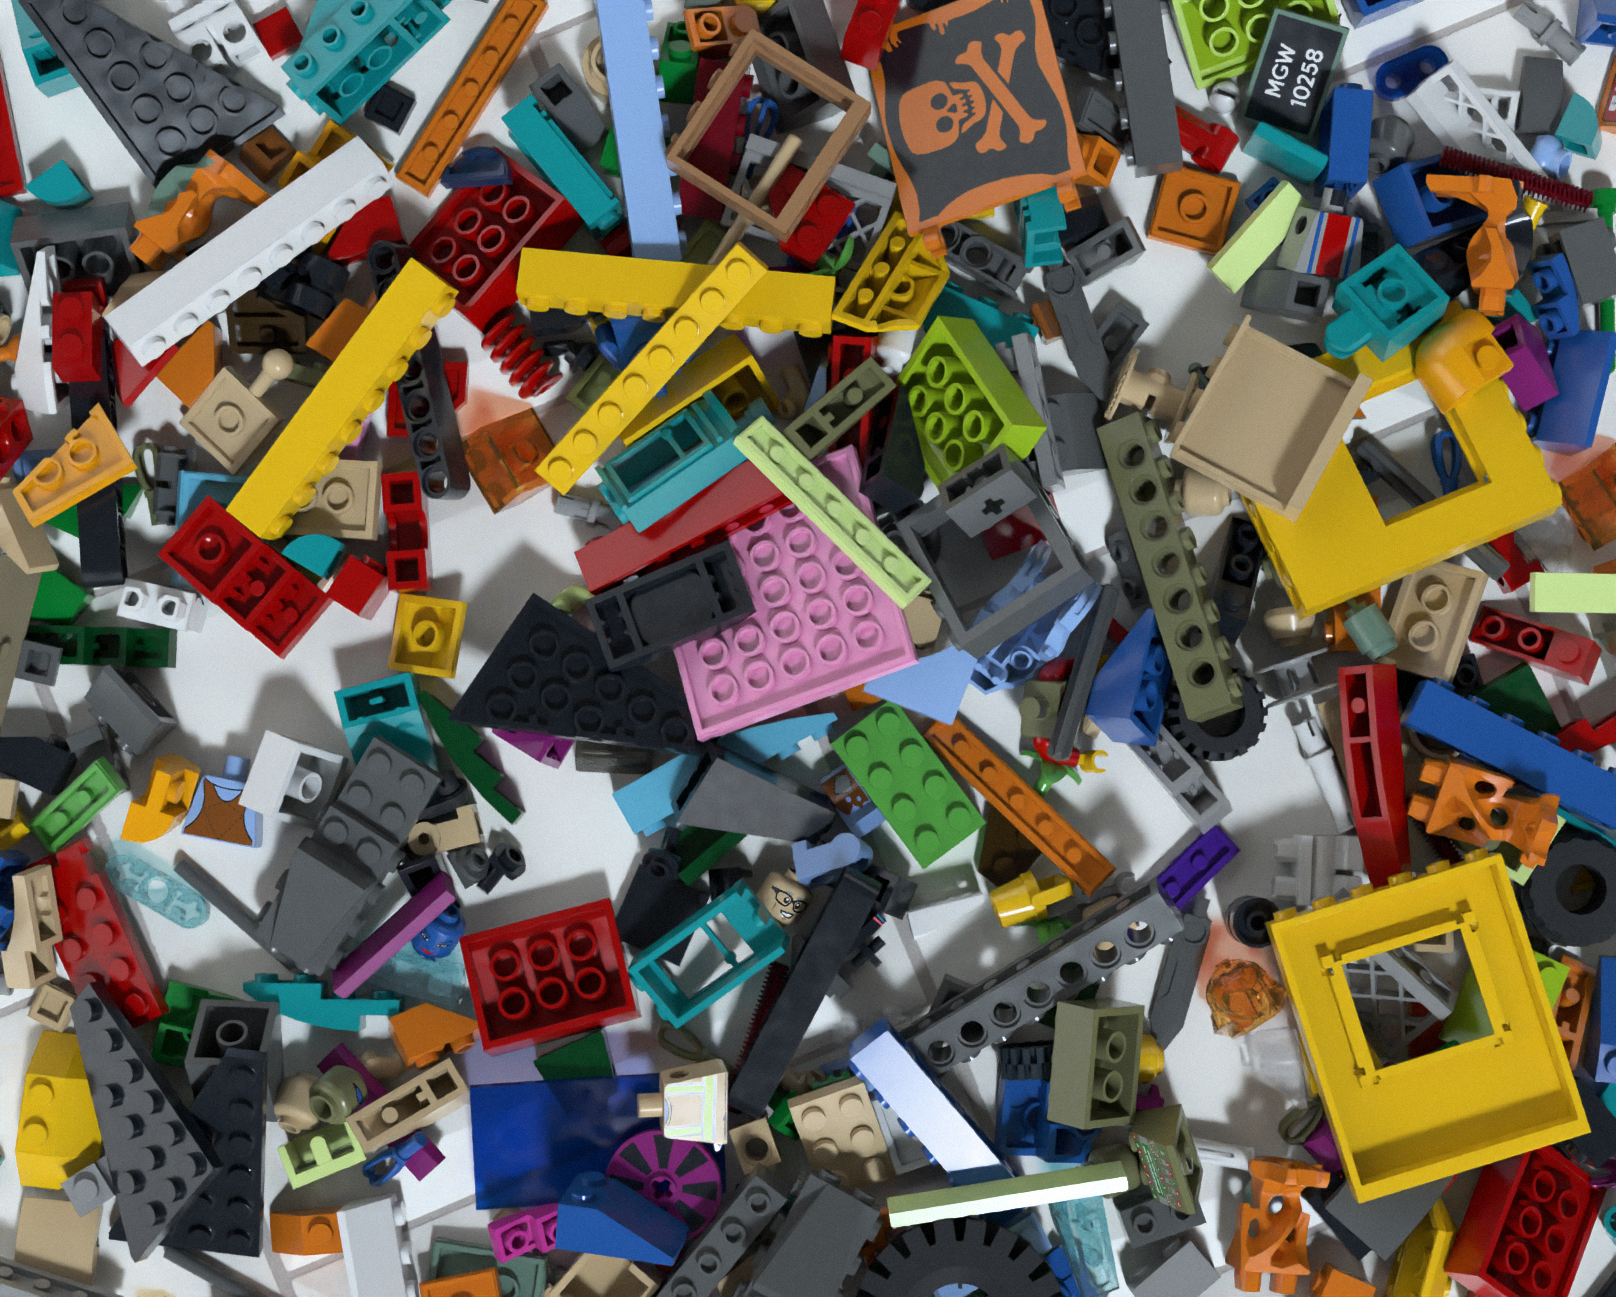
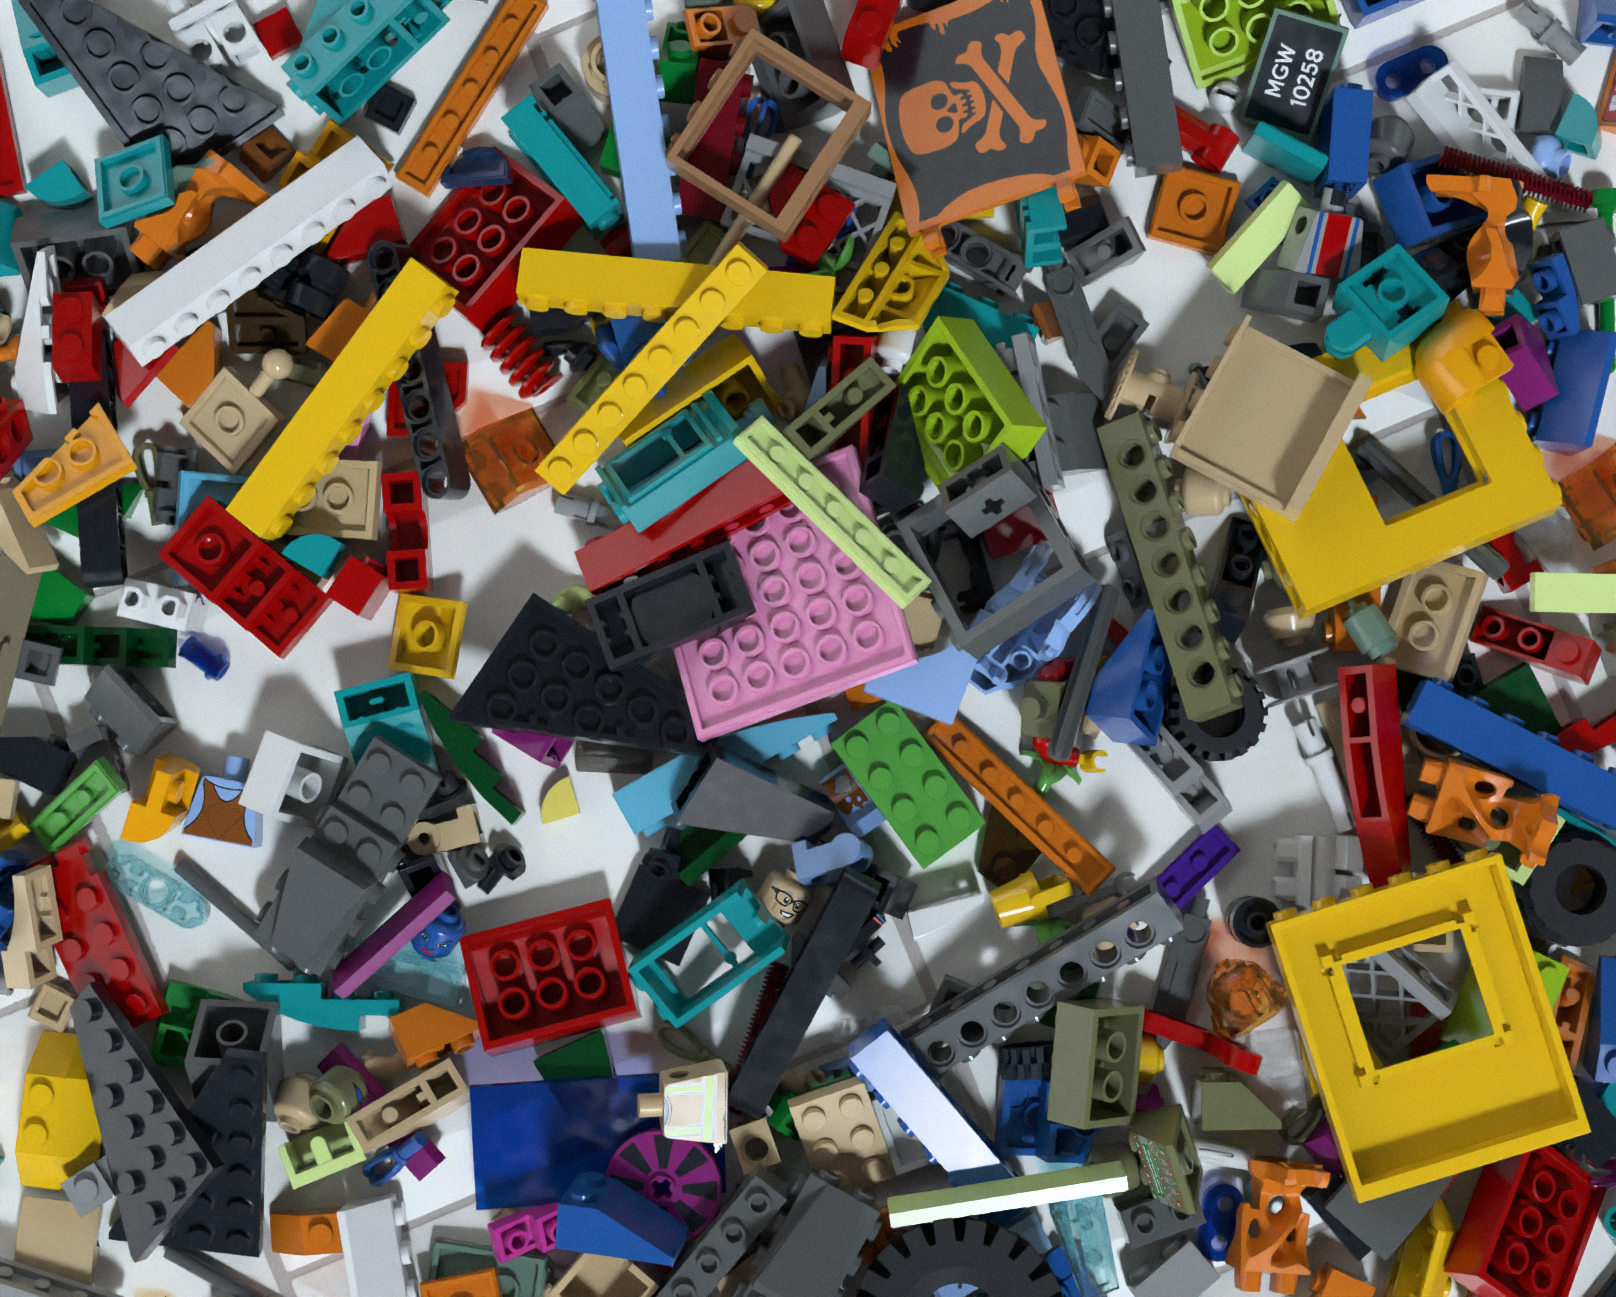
(134, 181): none -> teal tile
(204, 658): none -> clear blue pin
(560, 802): none -> light yellow tile
(981, 583): none -> black piece
(1218, 1221): none -> clear blue plate
(1221, 1047): none -> red beam
(1226, 1103): none -> olive slope

